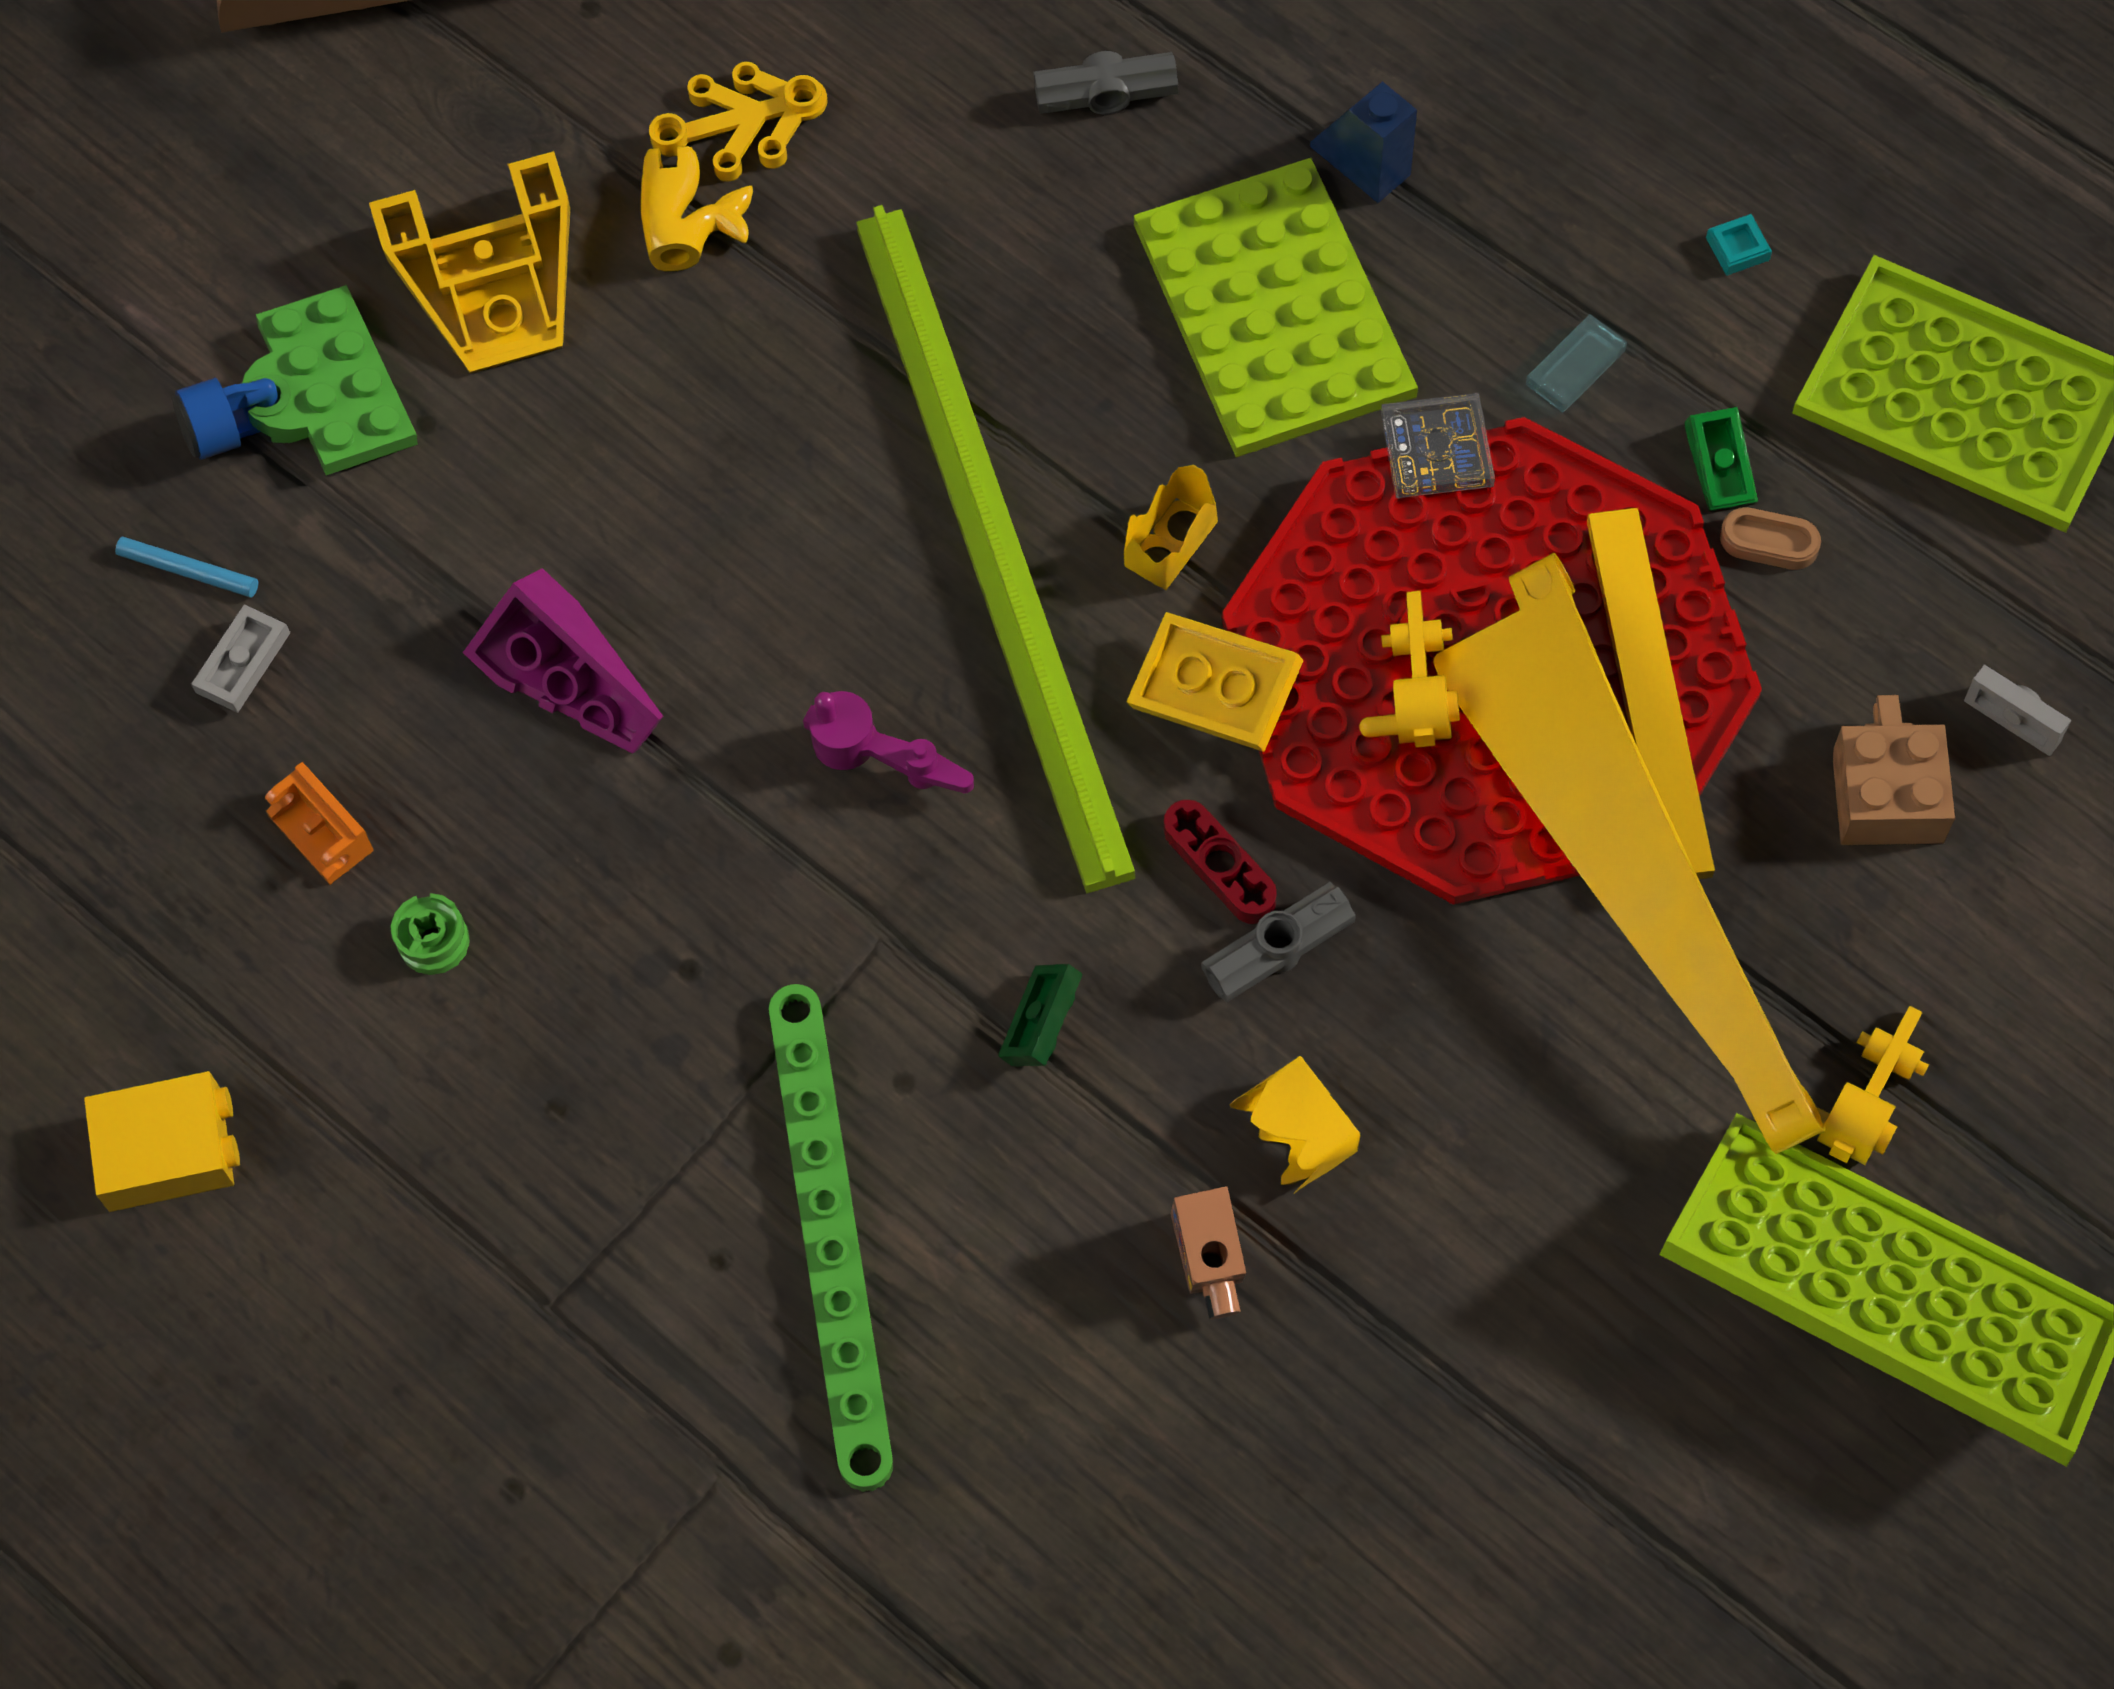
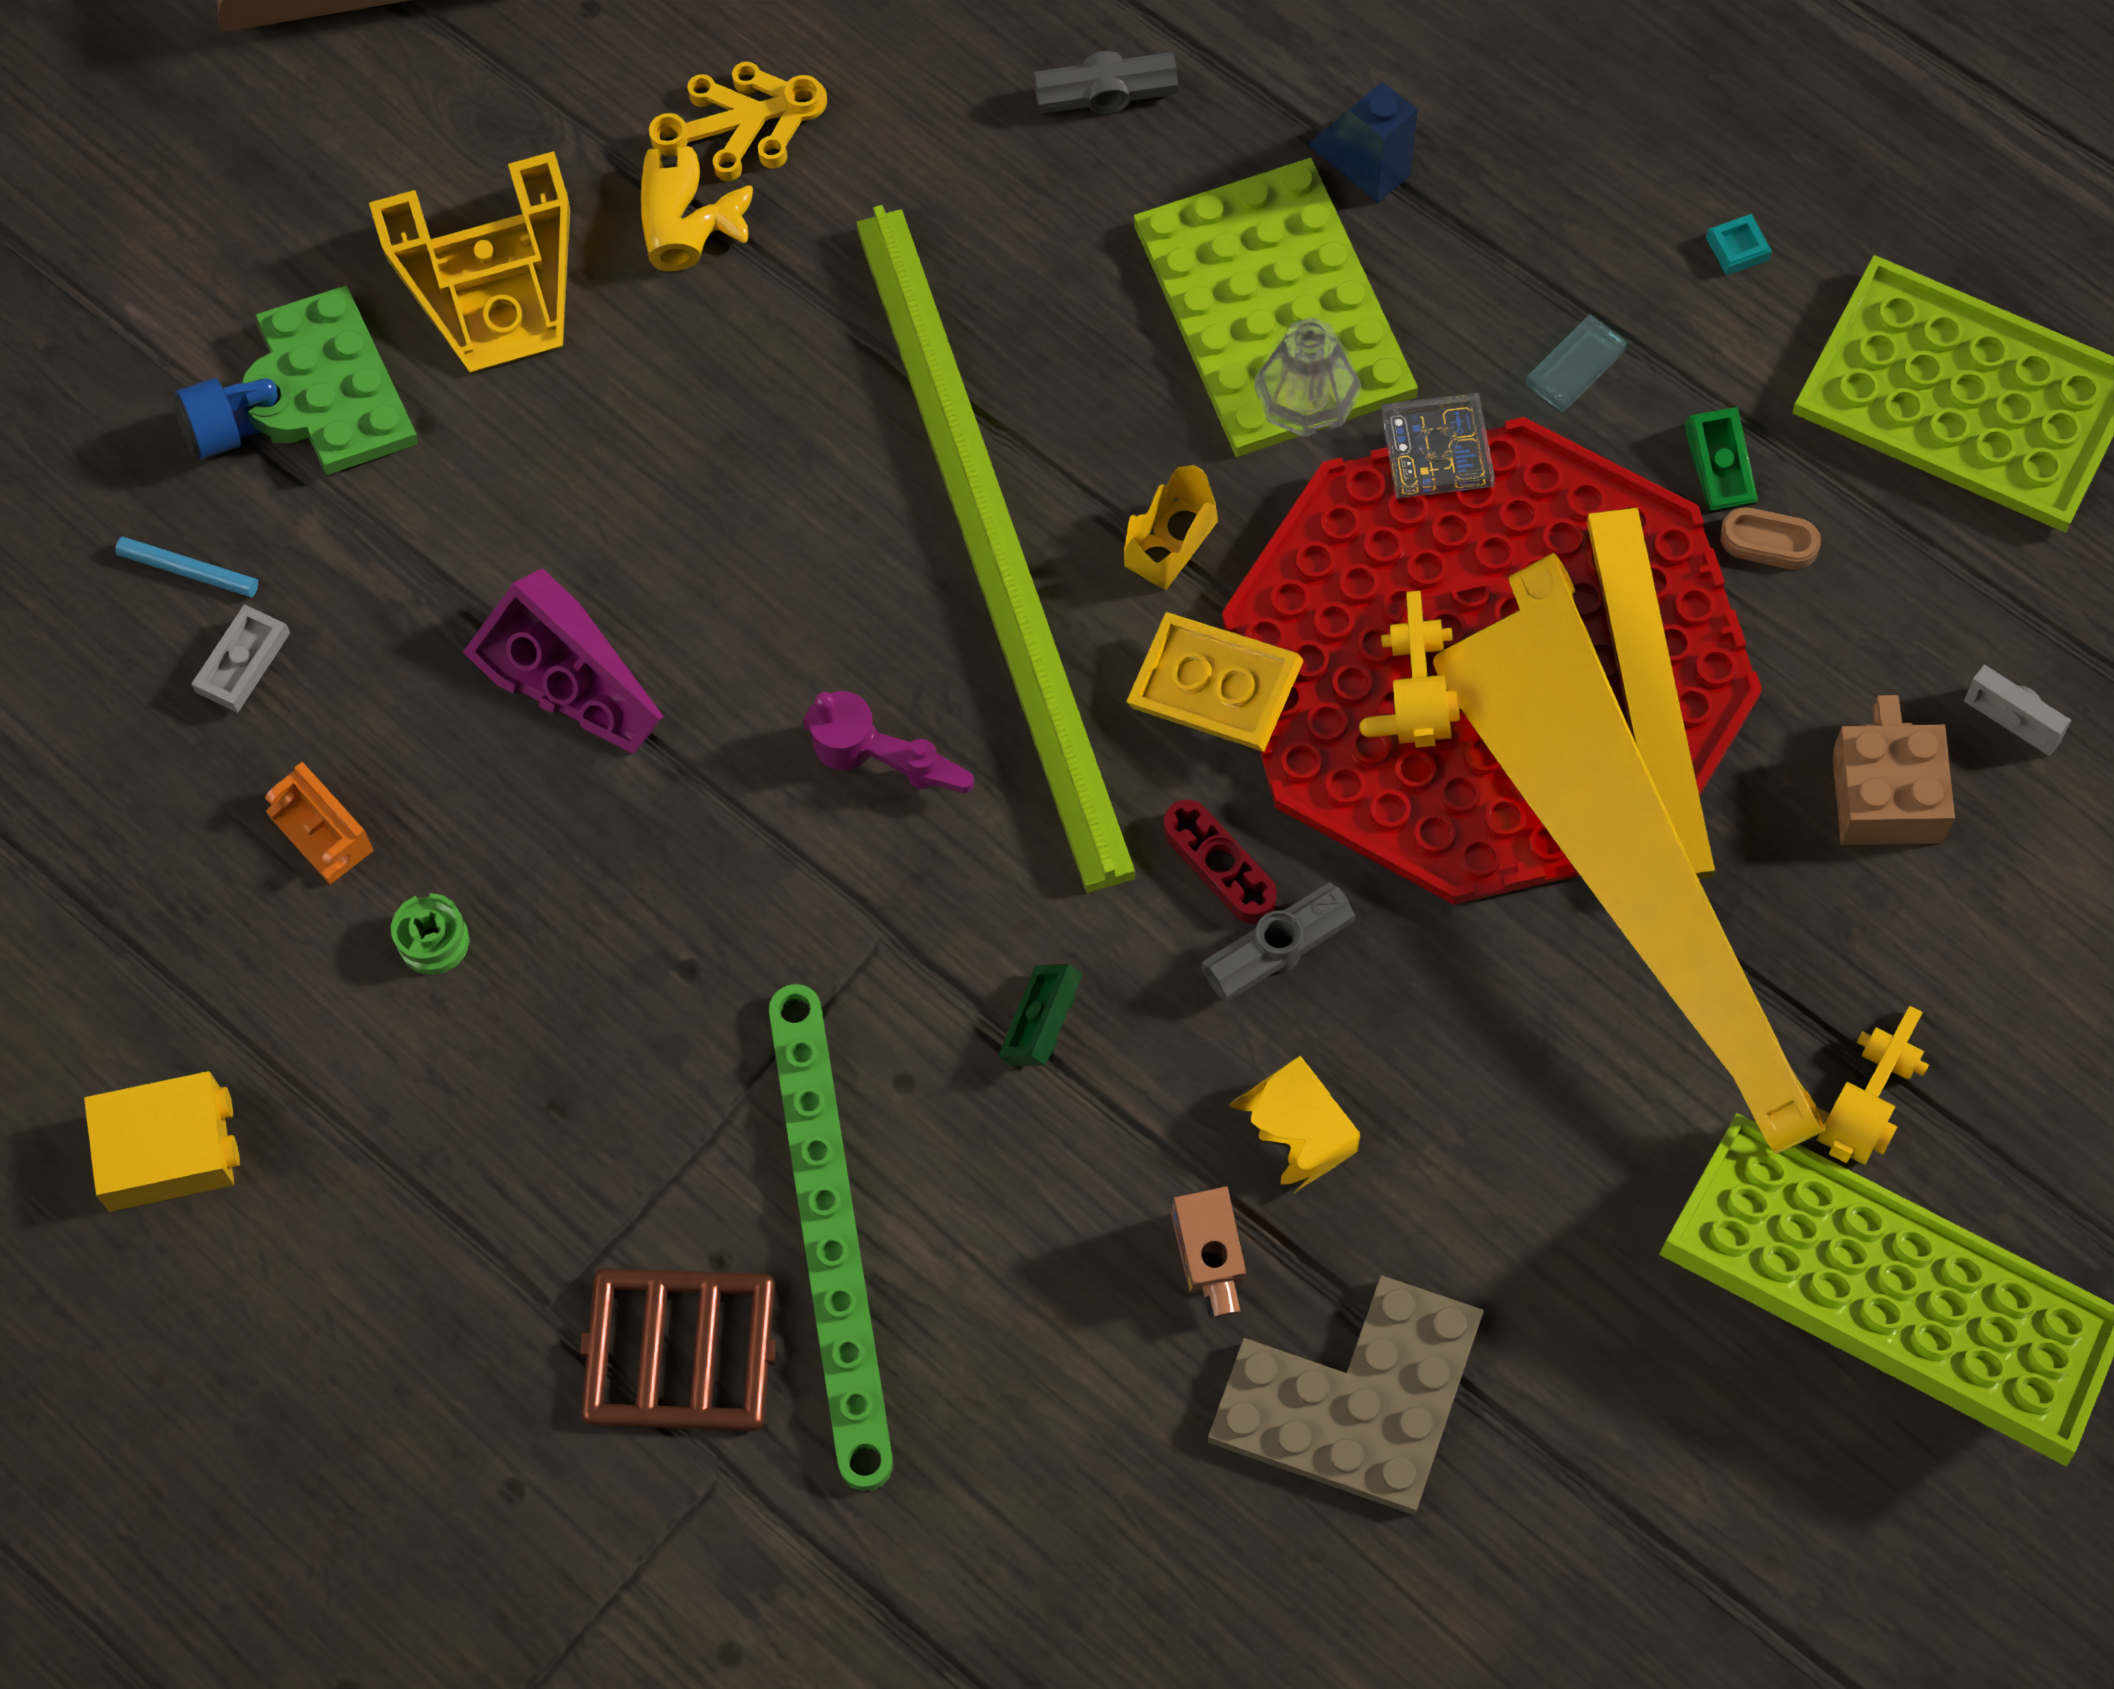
(699, 1414): none -> copper bar
(1307, 379): none -> clear cone
(1363, 1427): none -> dark tan plate

